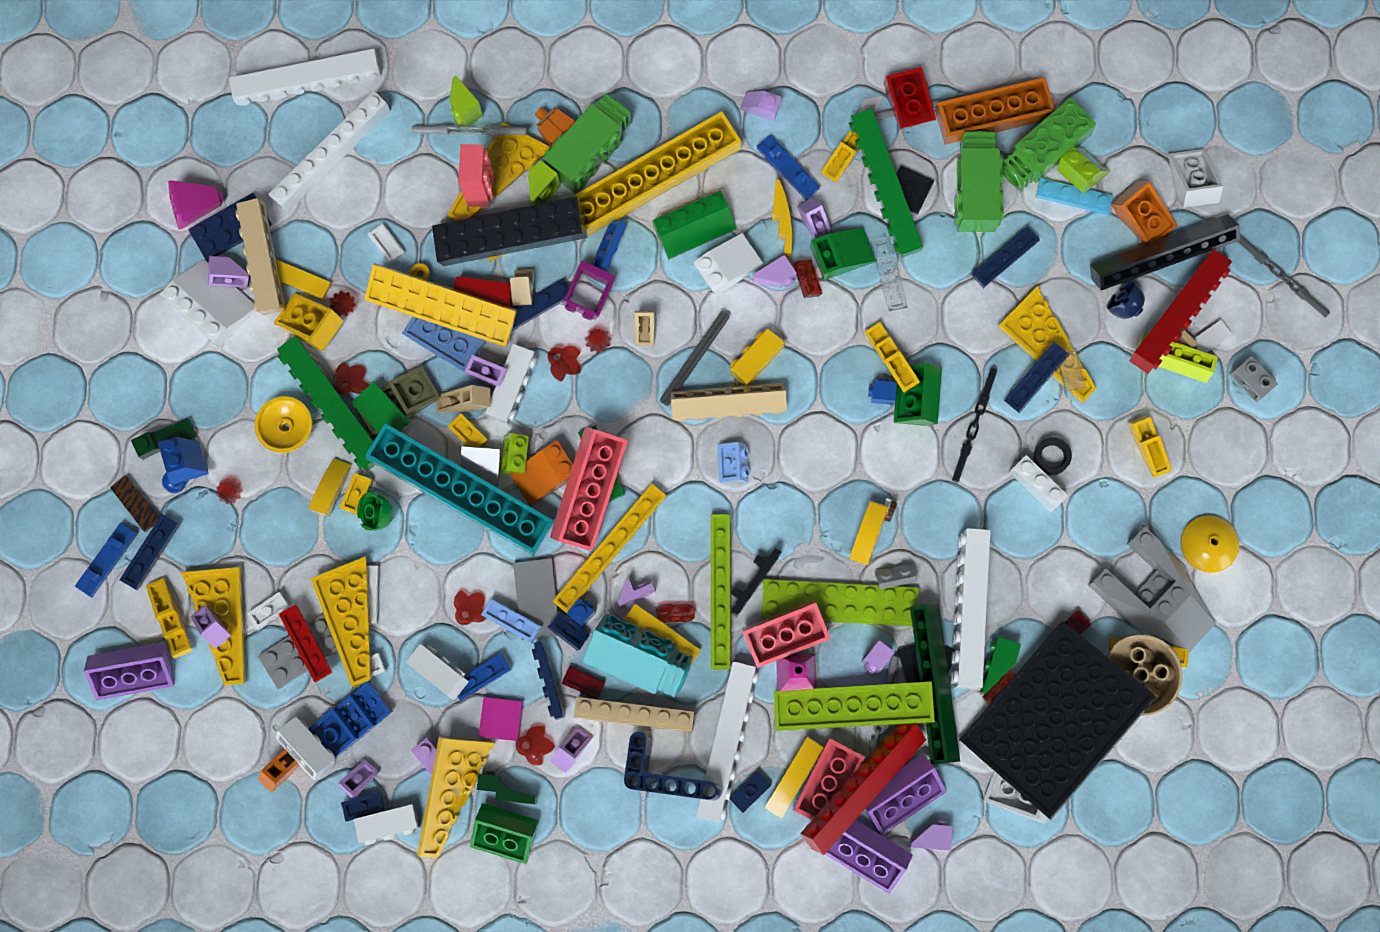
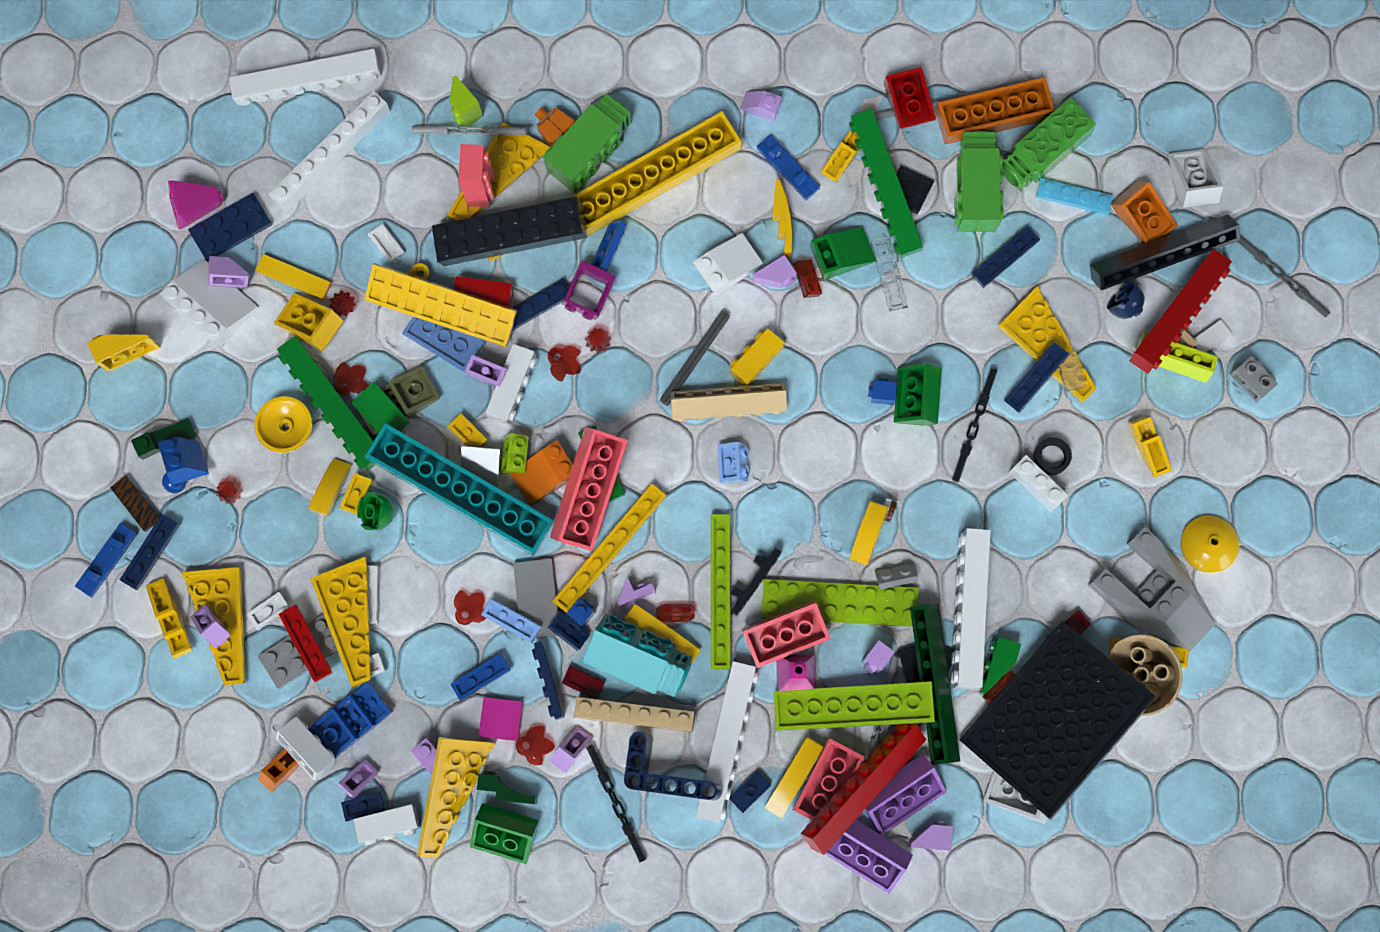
(116, 350): none -> yellow slope
(129, 671): medium lavender slope -> none
(260, 257): tan brick -> none
(437, 671): white brick -> none
(463, 400): tan slope -> none
(522, 287): tan slope -> none
(542, 183): lime slope -> none
(627, 828): none -> black piece
(644, 328): tan slope -> none
(694, 225): green slope -> none
(814, 218): lavender slope -> none
(892, 357): yellow slope -> none
(1081, 168): lime slope -> none

